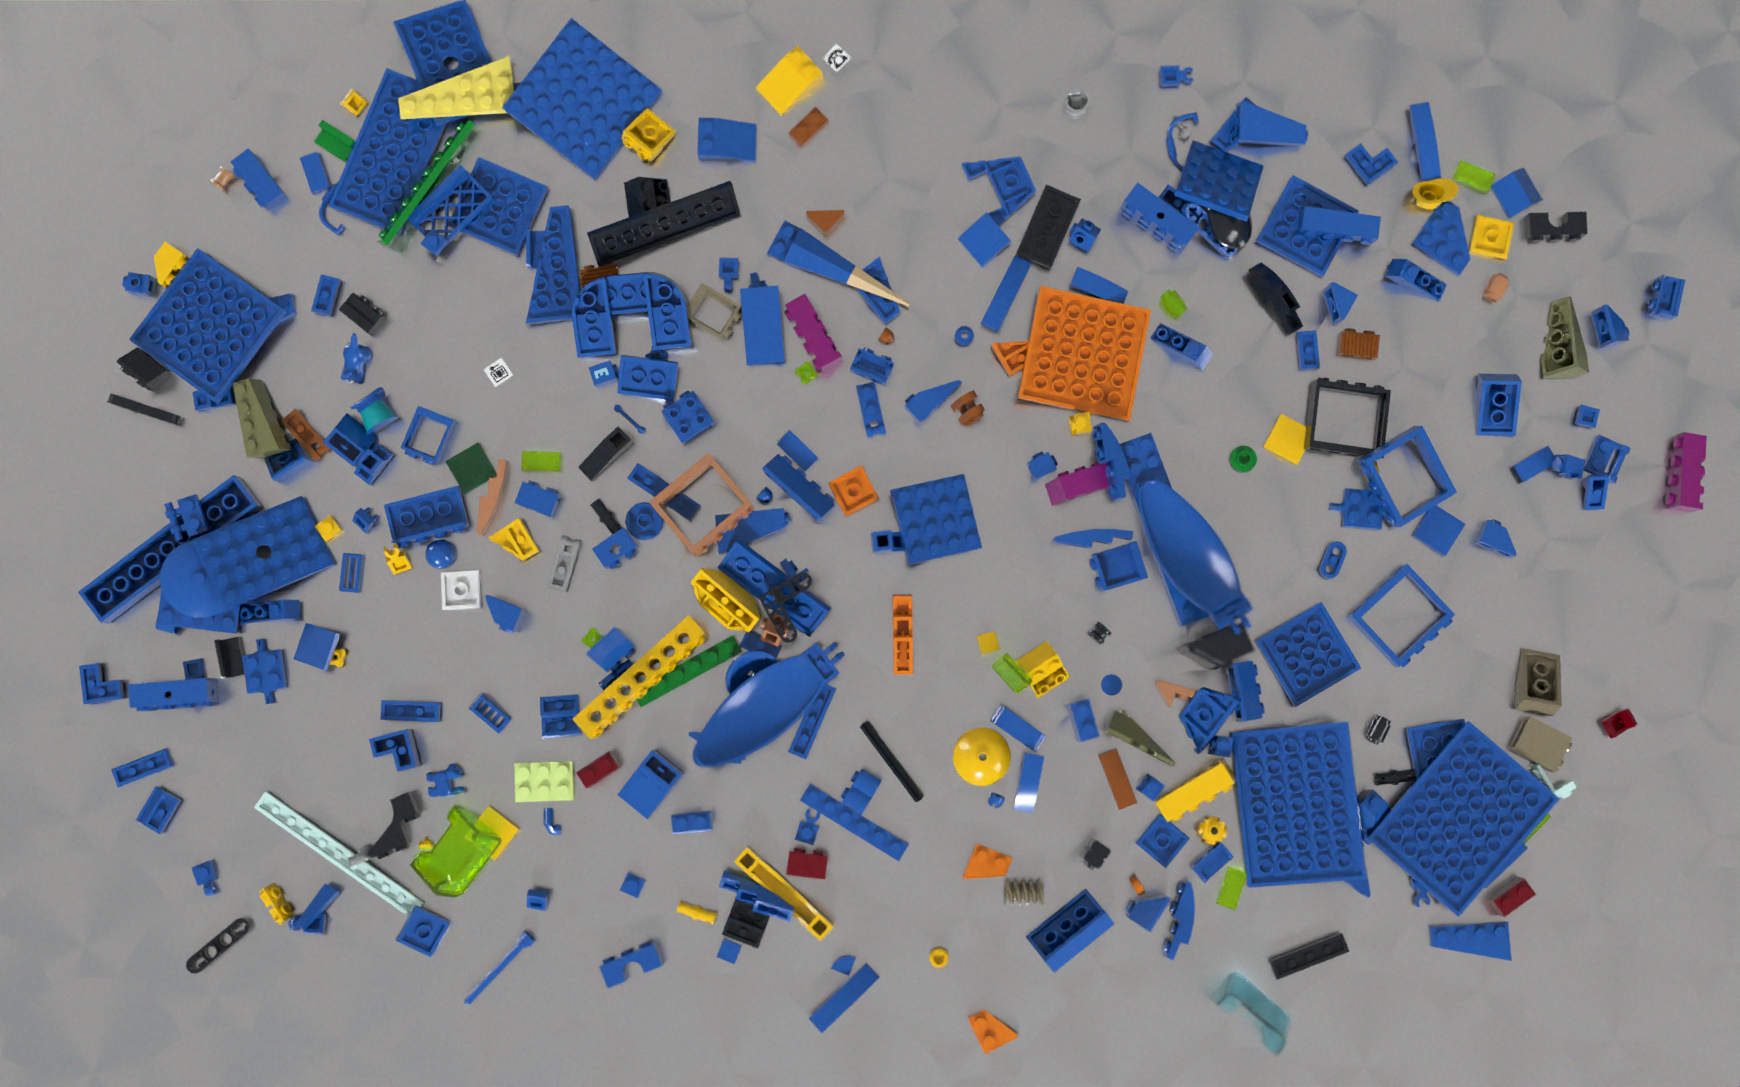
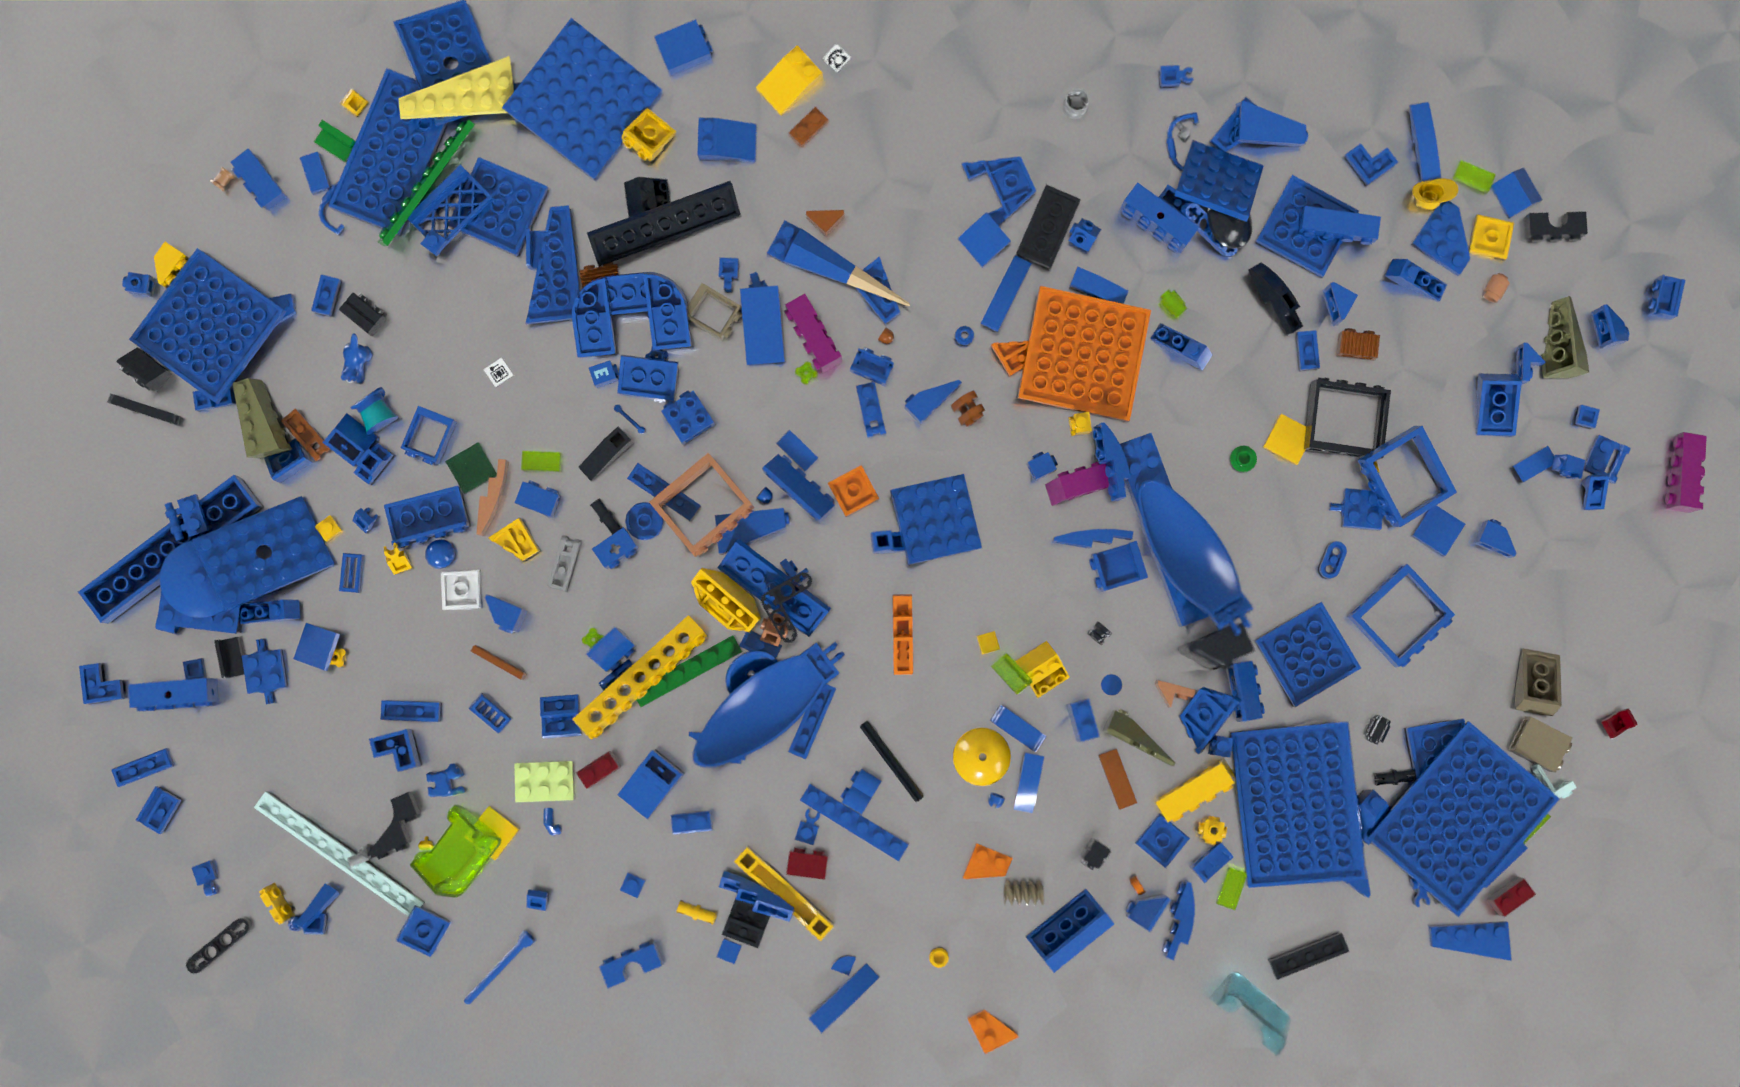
(498, 662): none -> dark orange tile
(683, 47): none -> blue brick
(1150, 787): blue brick -> none
(1526, 357): none -> blue slope

